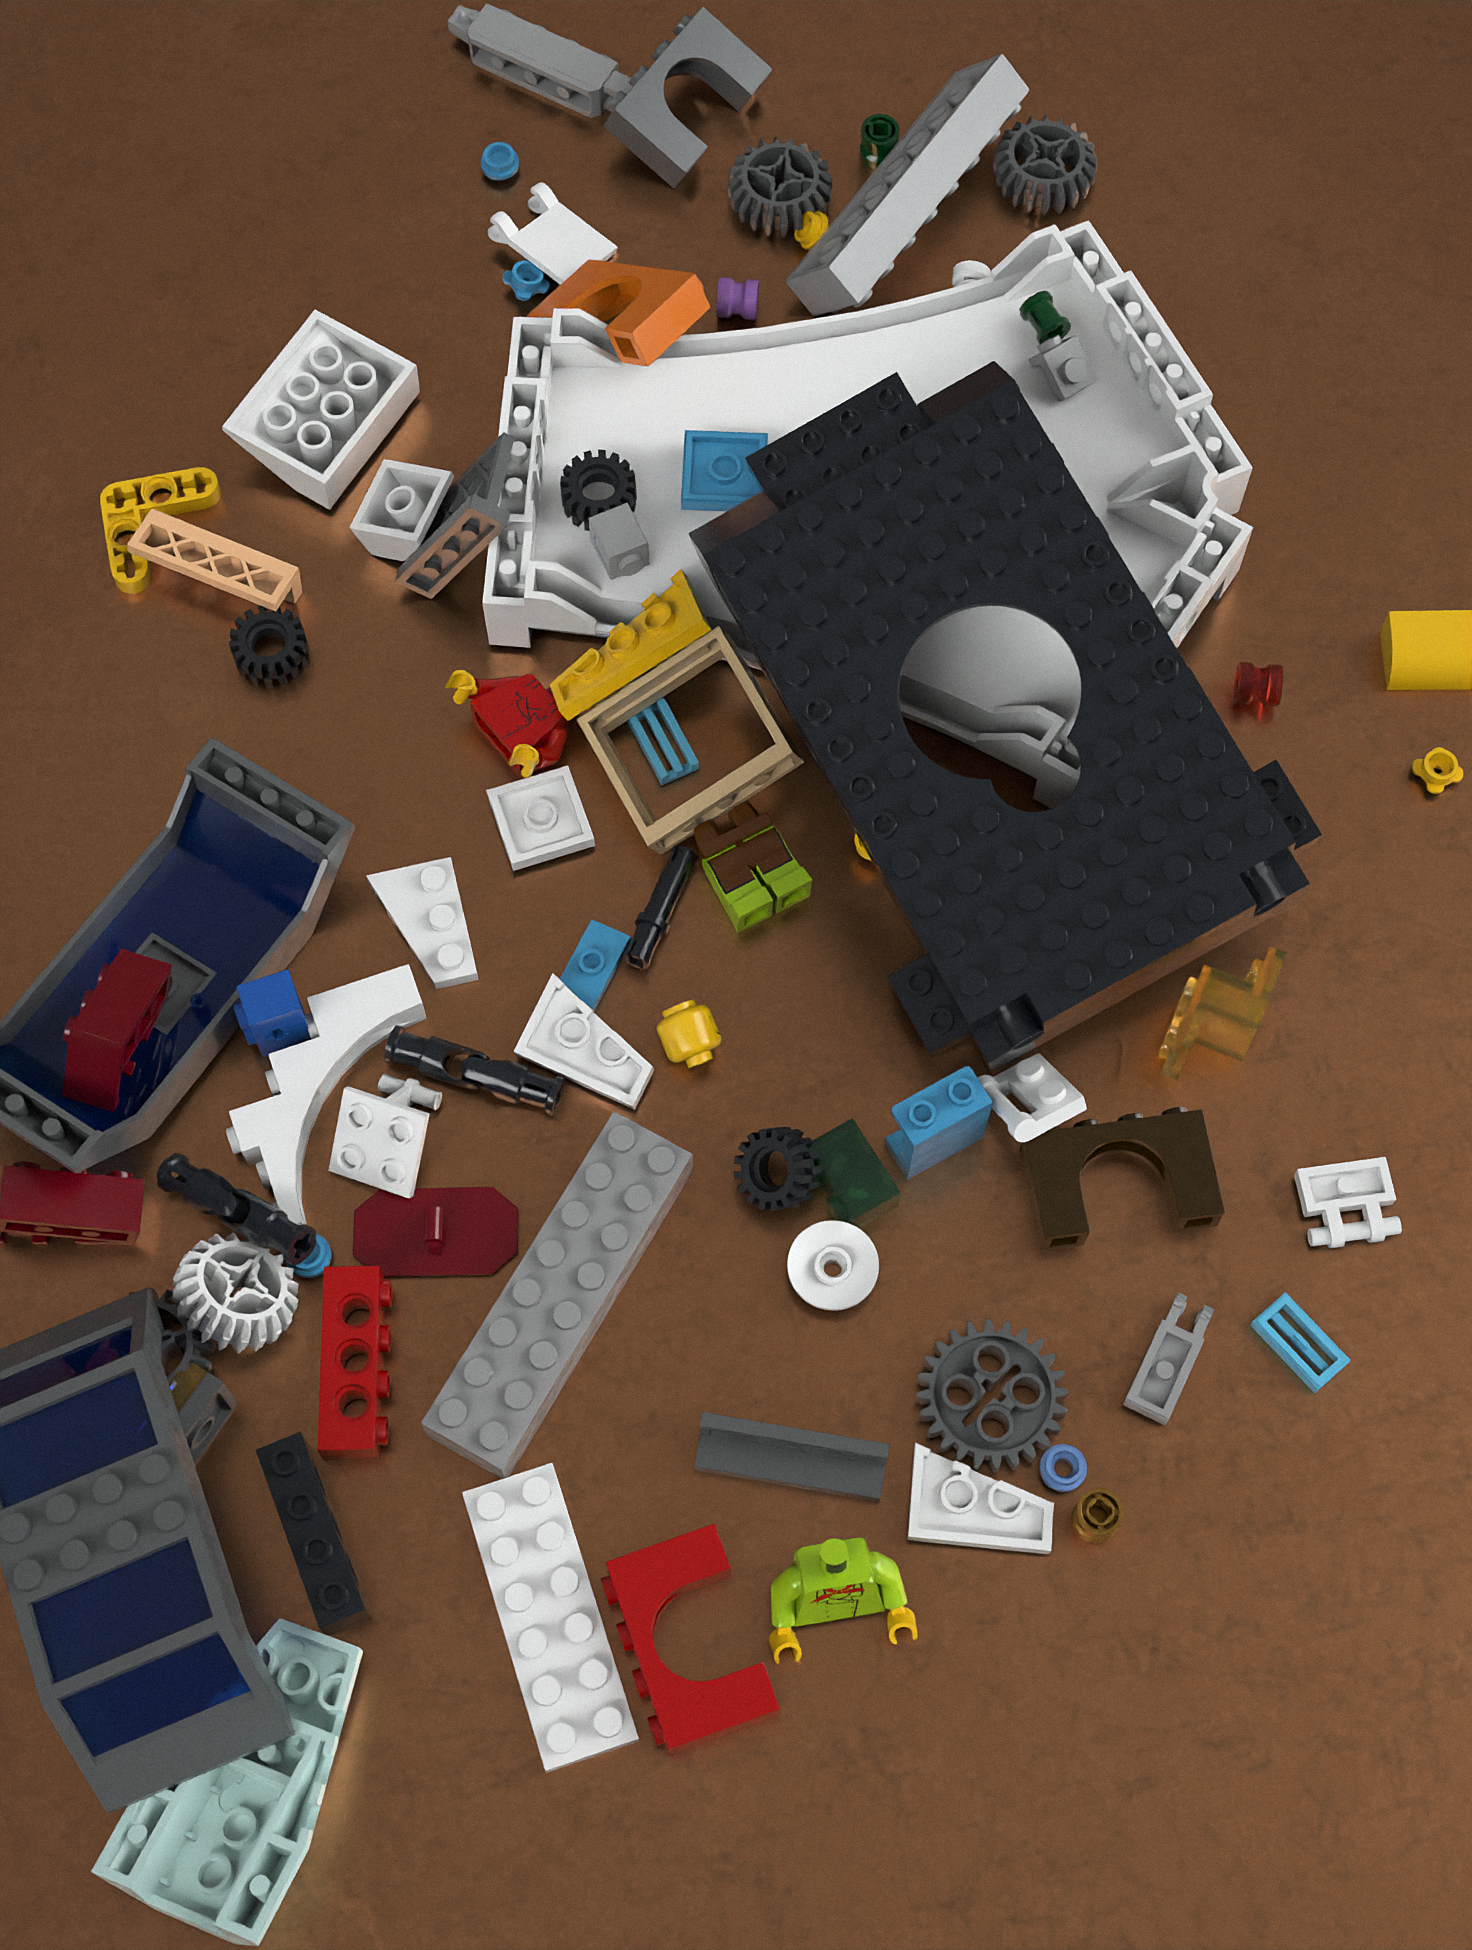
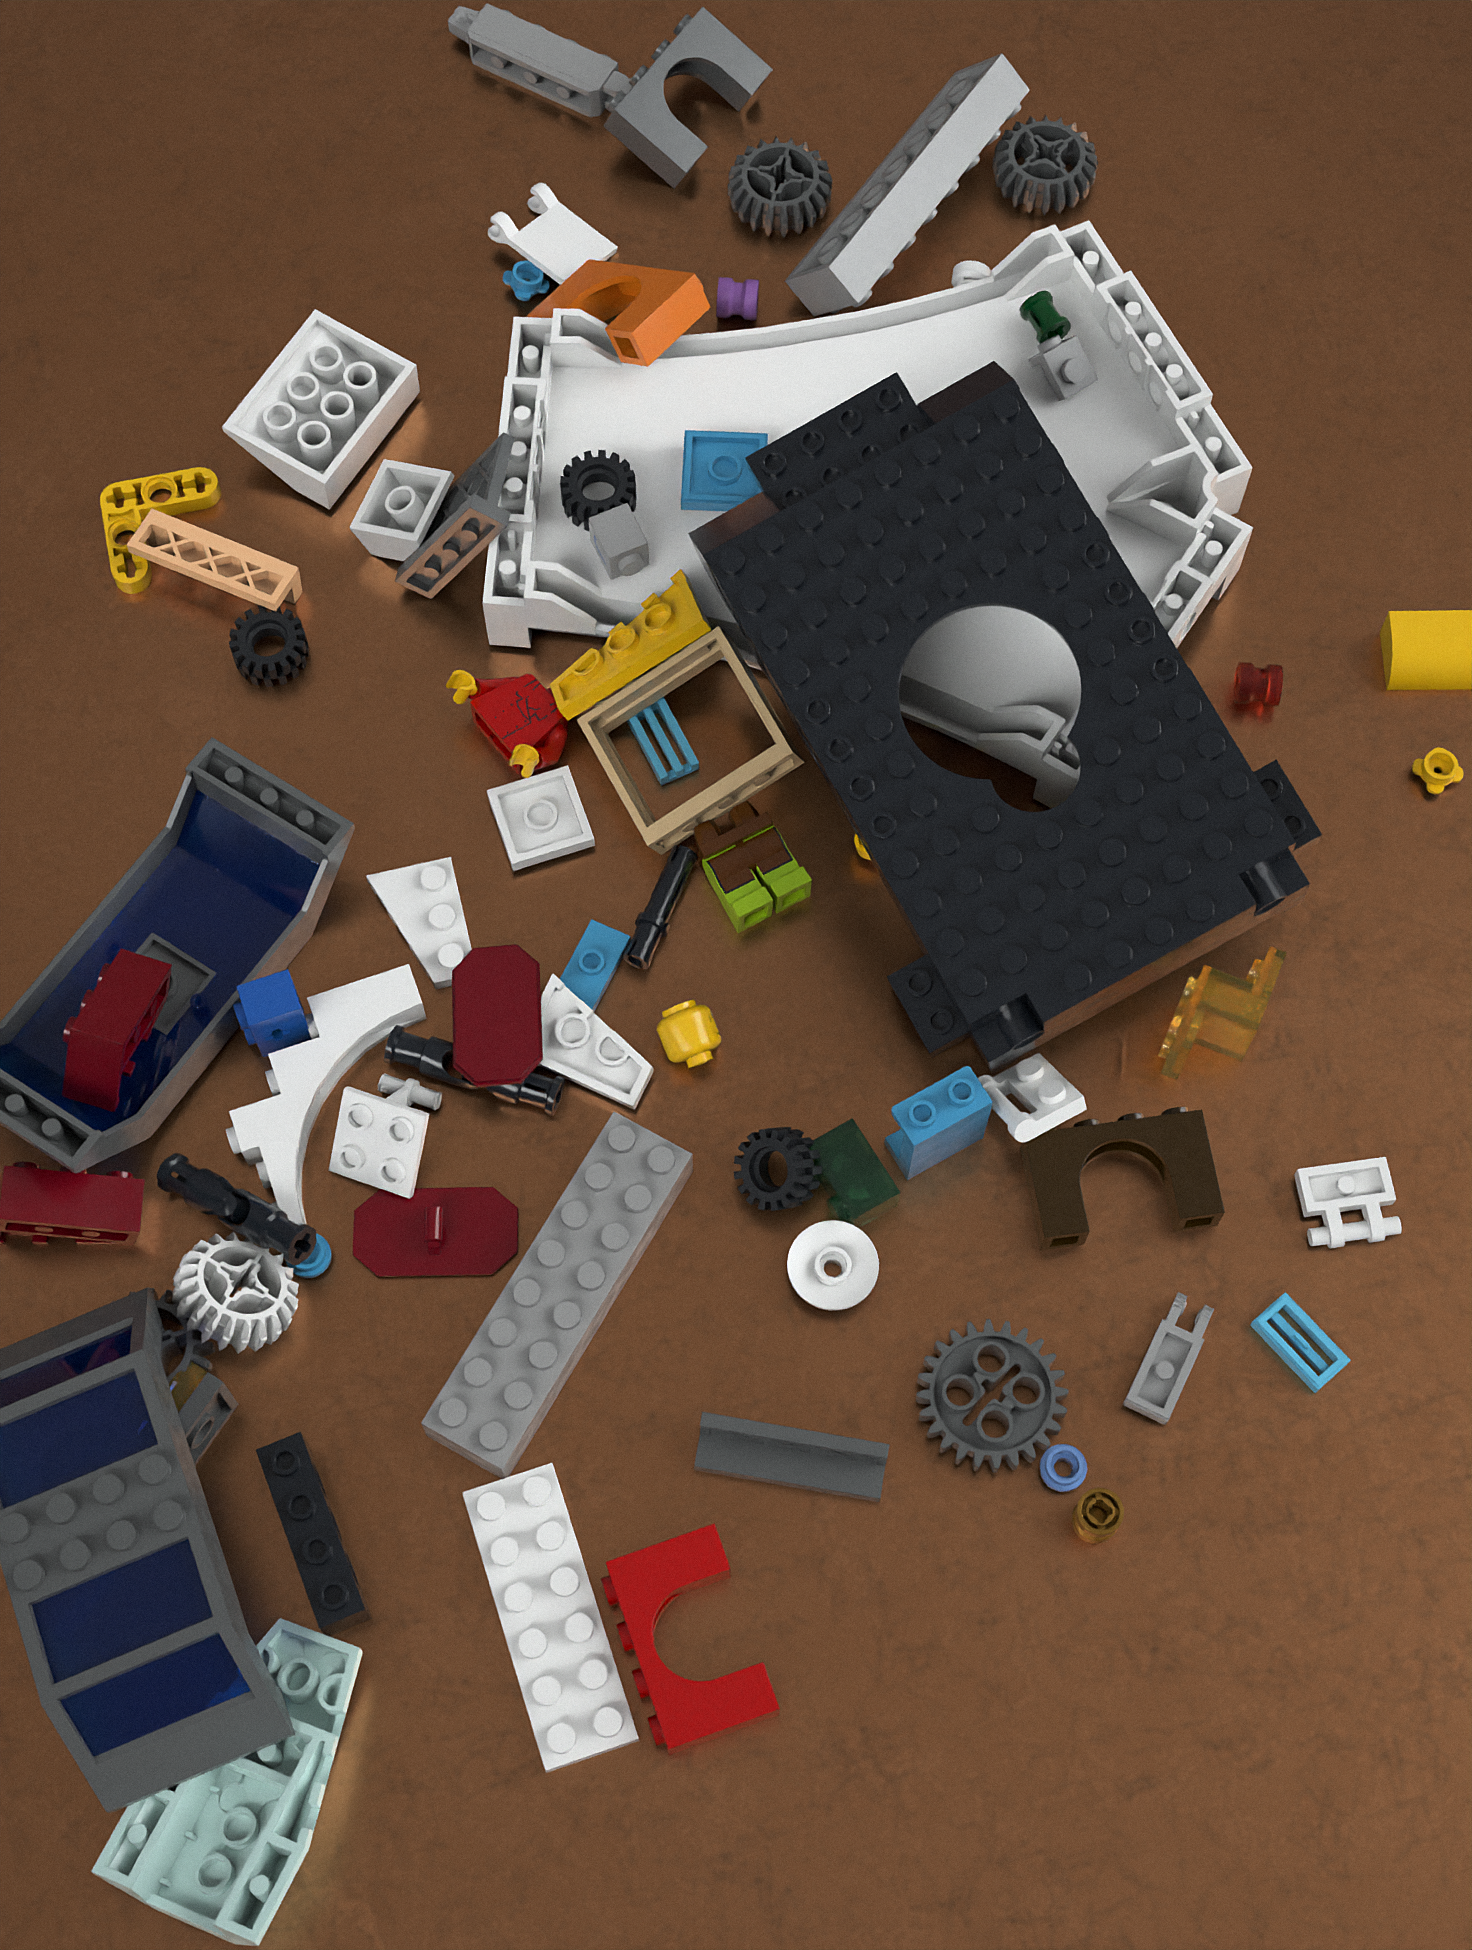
(344, 1291): red brick -> none
(497, 1015): none -> dark red shield
(499, 161): dark azure plate -> none
(811, 230): yellow plate -> none
(834, 1584): lime torso -> none
(878, 138): dark green wheel -> none
(973, 1510): white wing -> none

